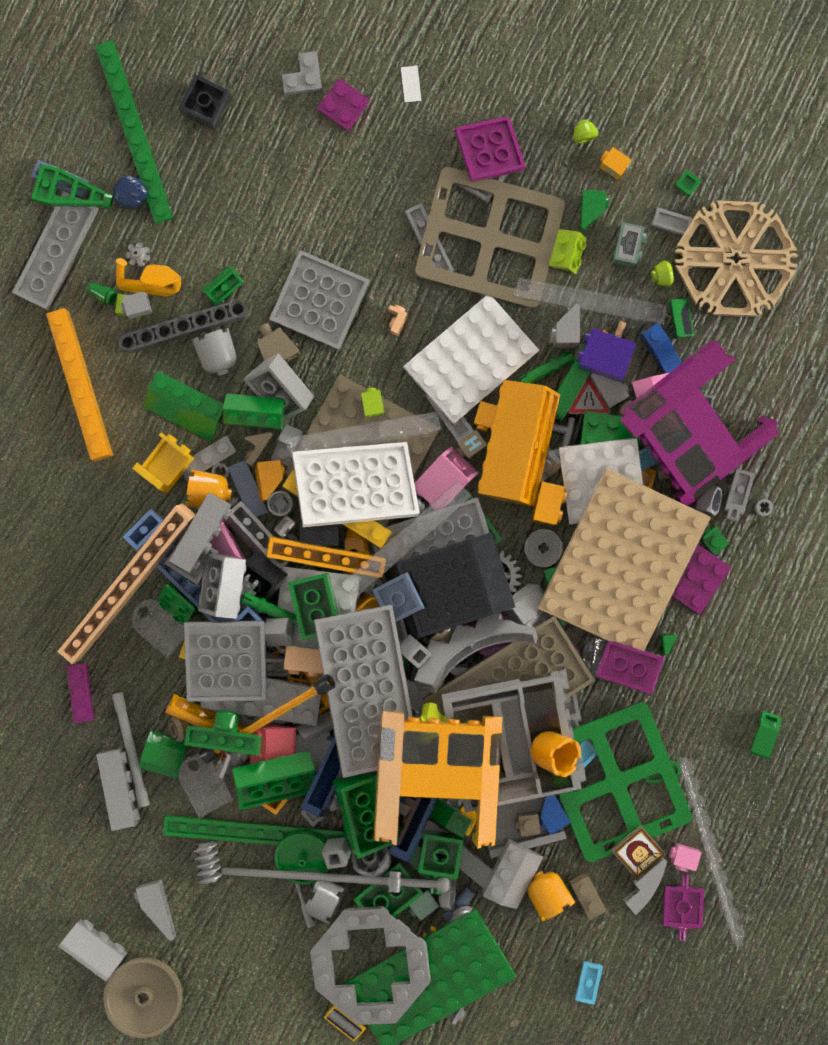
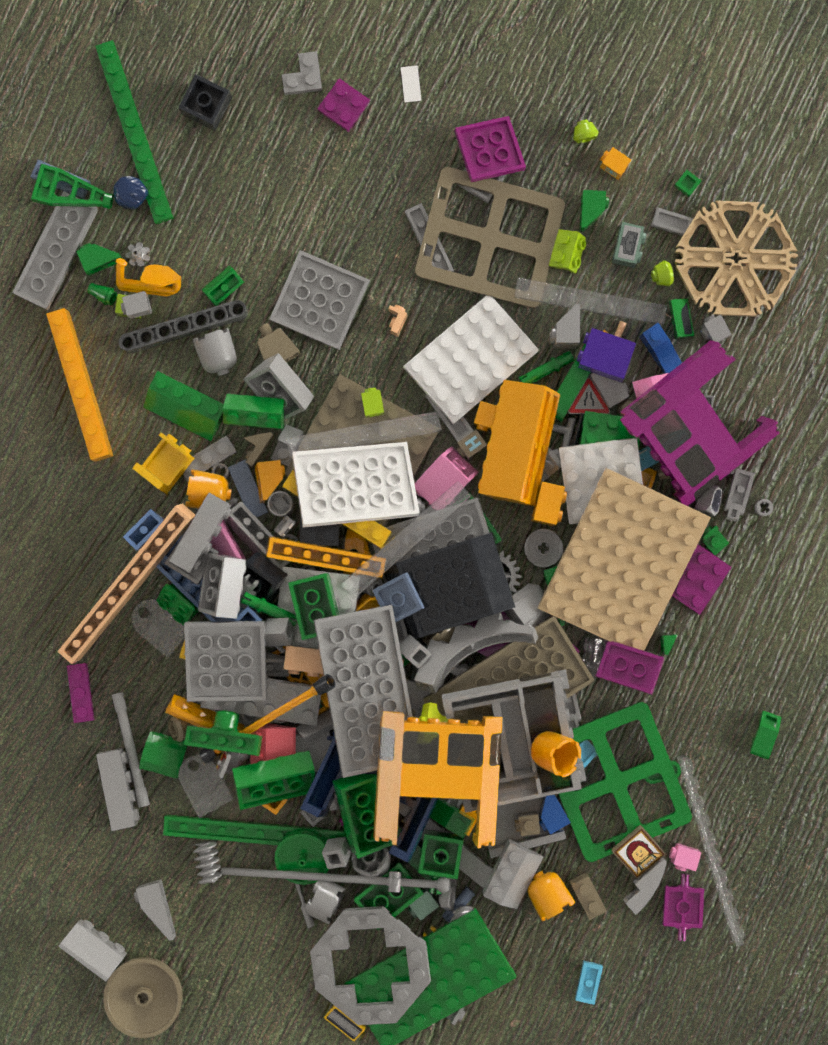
(96, 258): none -> green slope
(715, 329): none -> light grey brick

